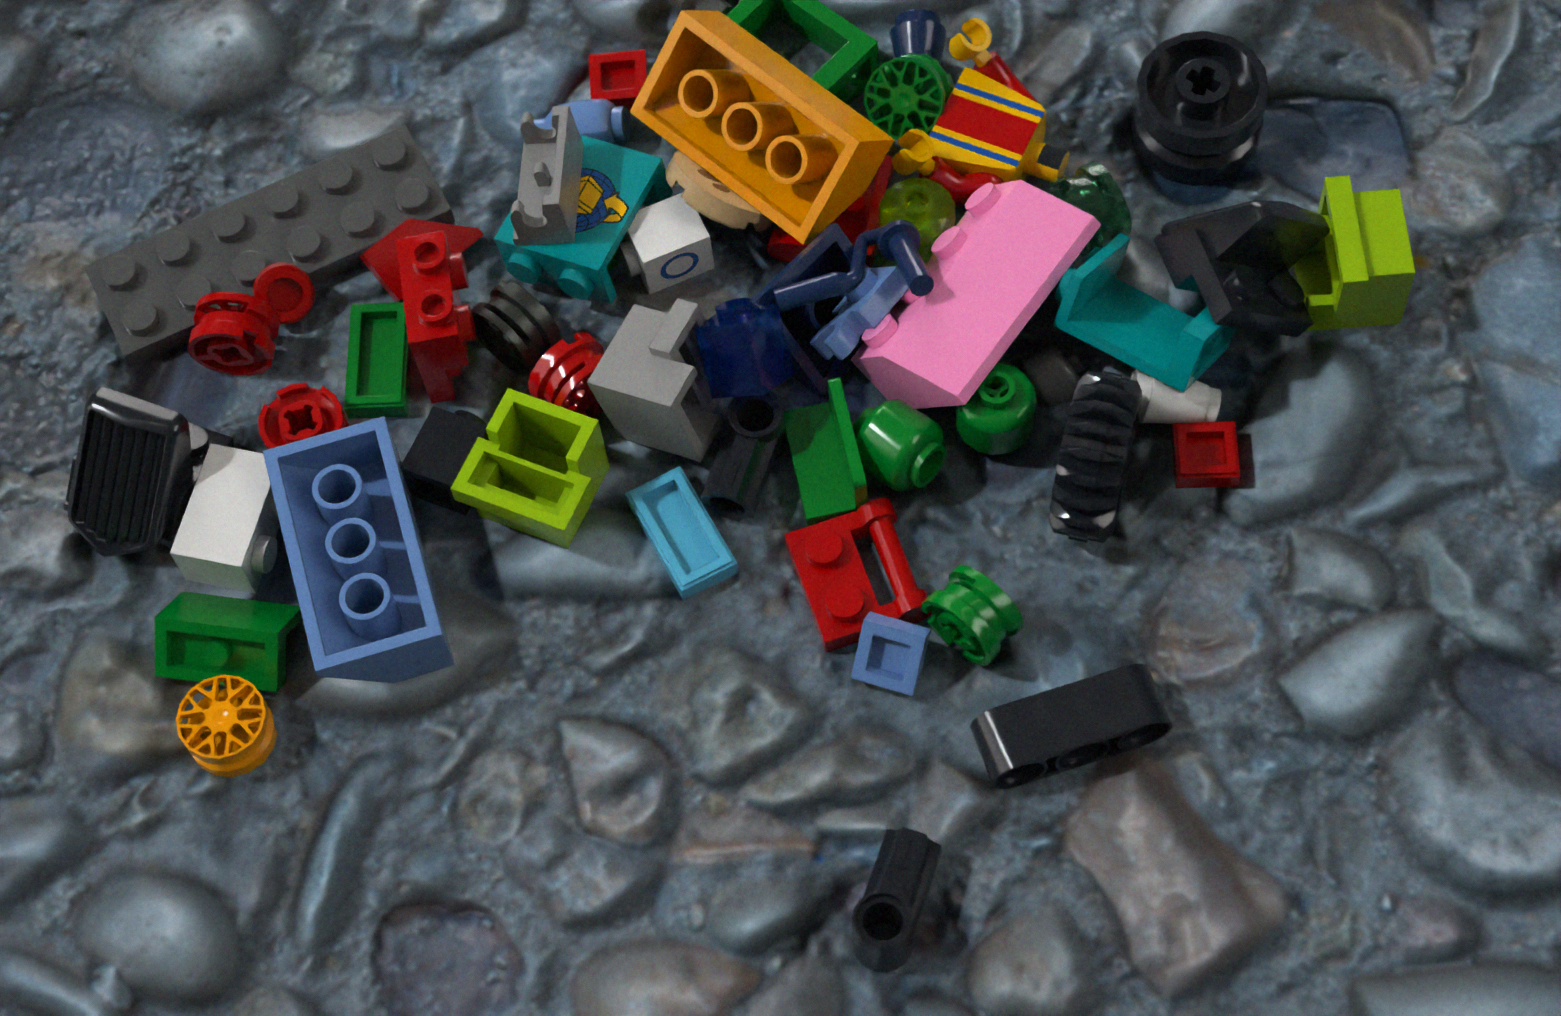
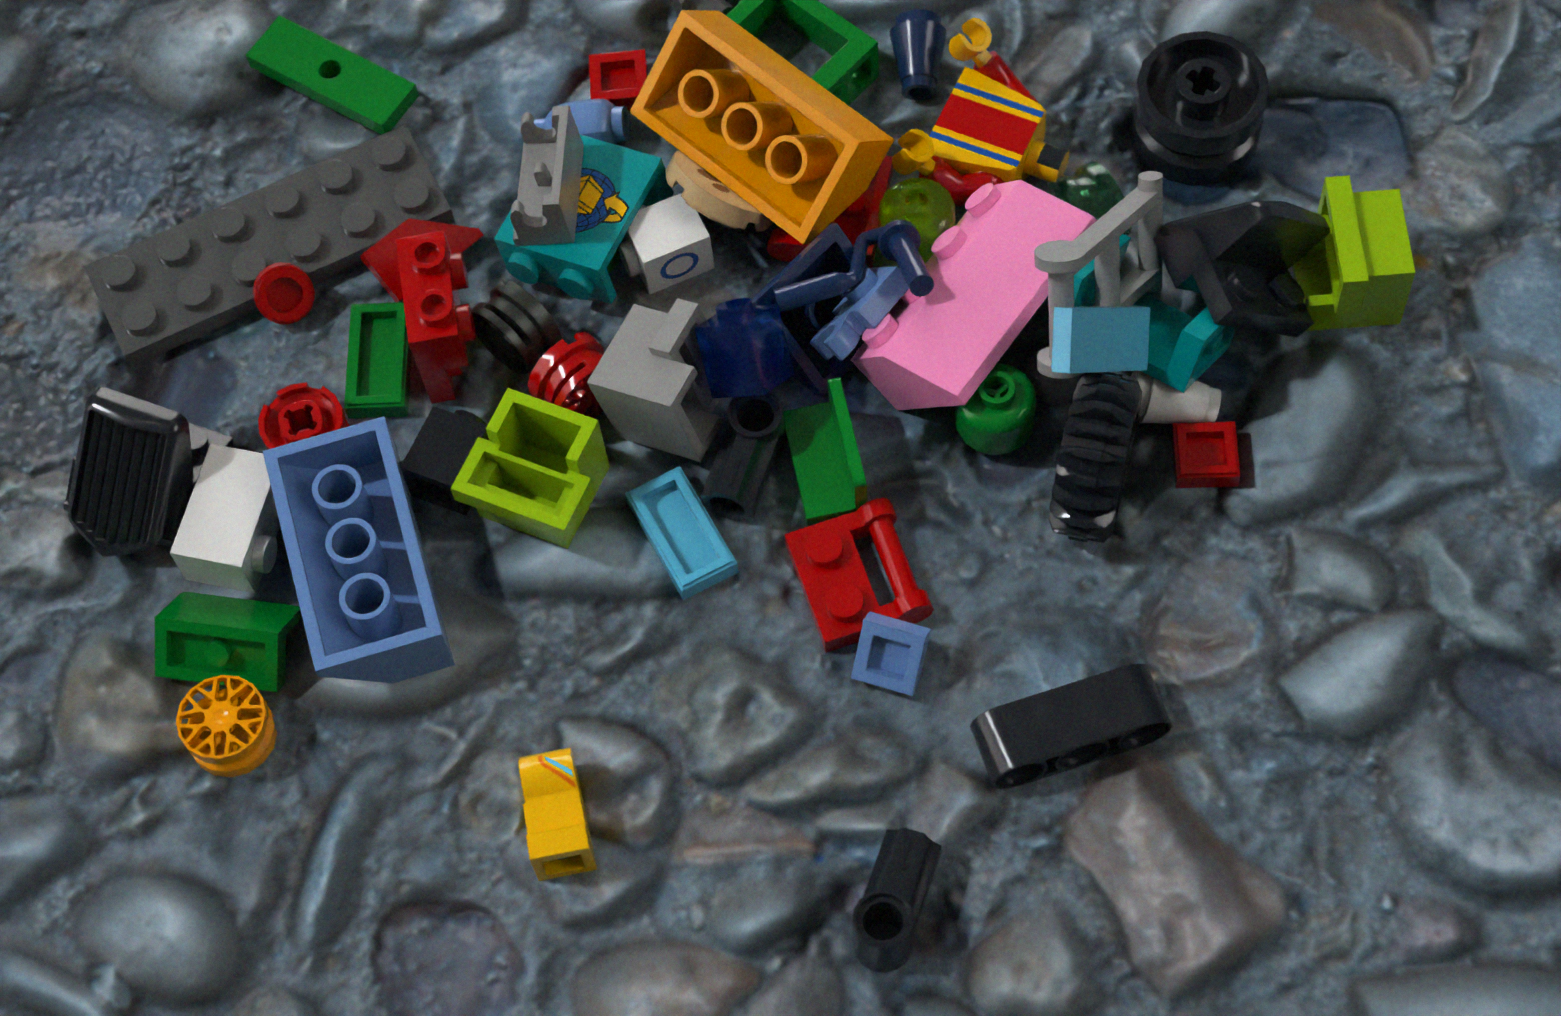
(234, 336): red wheel -> none
(332, 75): none -> green tile
(555, 815): none -> yellow leg
(899, 445): green head -> none
(908, 94): green wheel -> none
(973, 614): green wheel -> none
(1100, 339): none -> medium azure tile
(1101, 242): none -> light grey piece

